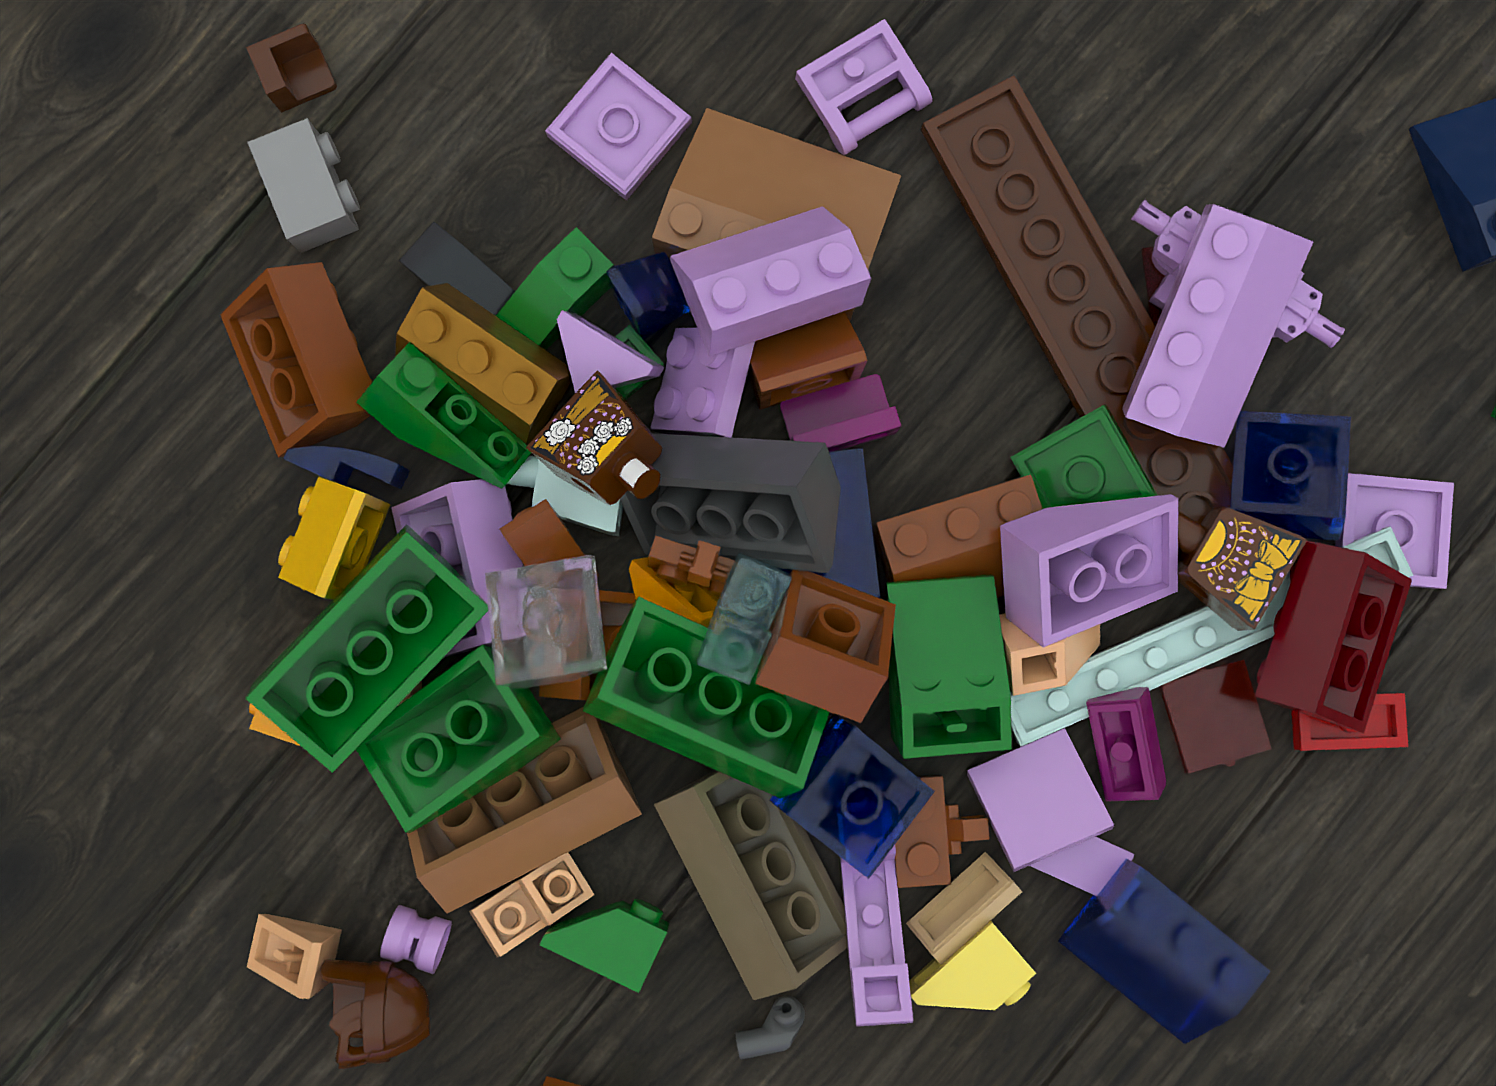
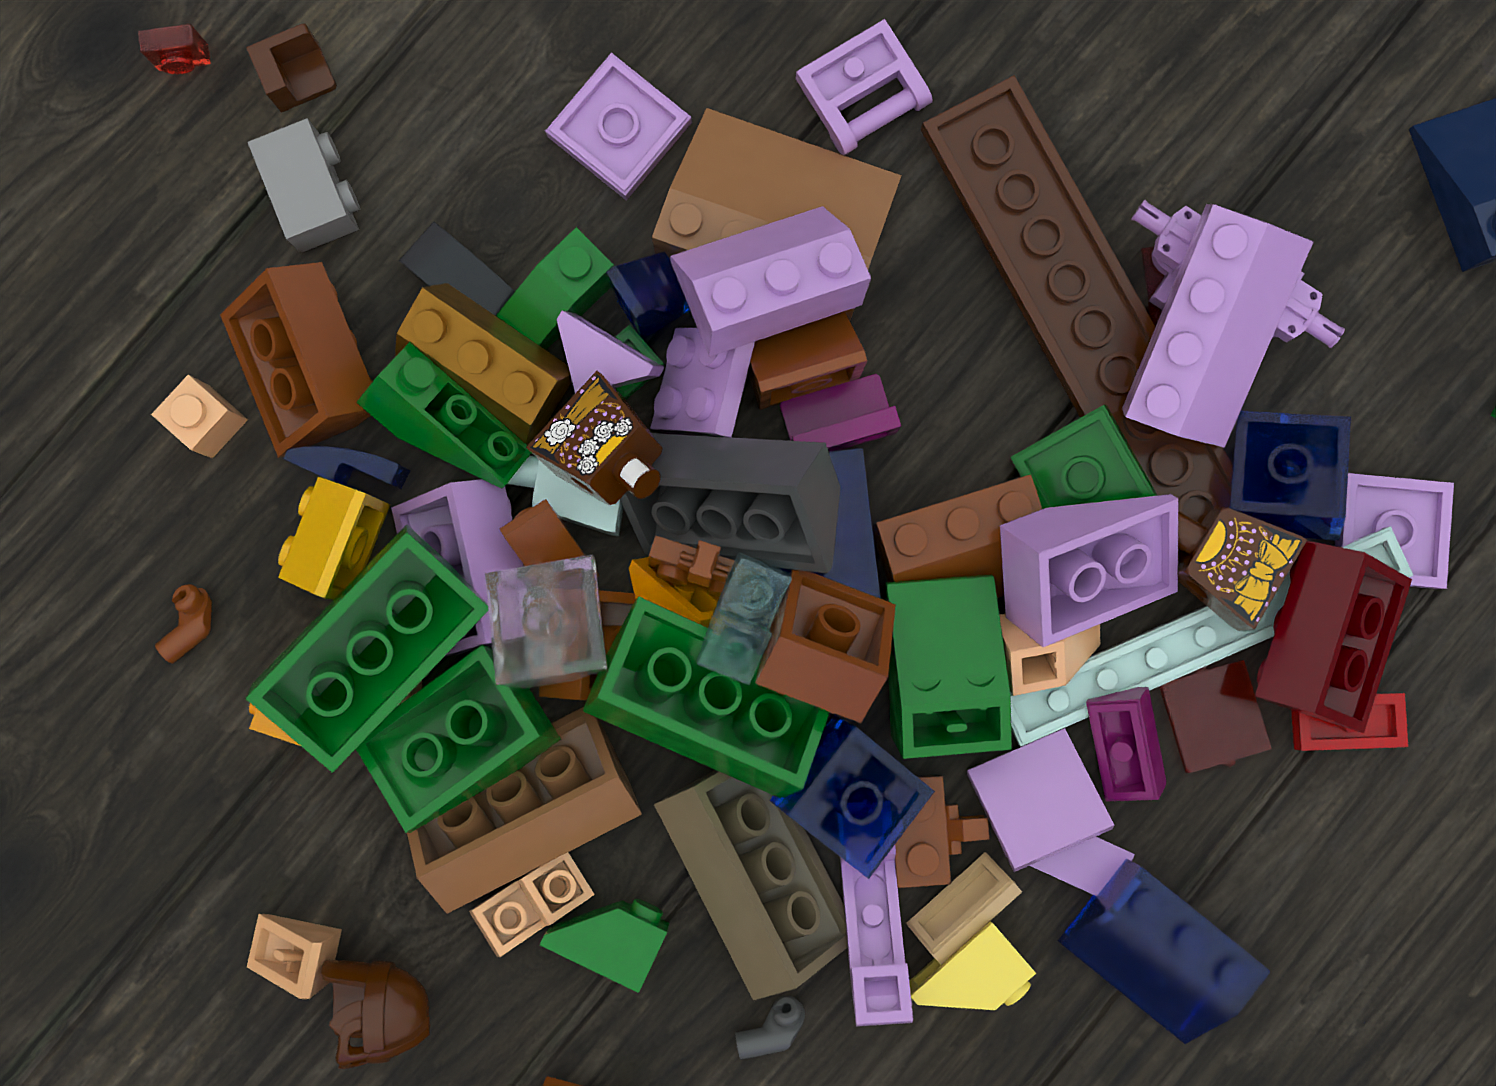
(174, 48): none -> clear red plate
(193, 626): none -> dark orange arm
(199, 417): none -> light nougat brick
(415, 939): lavender wheel -> none

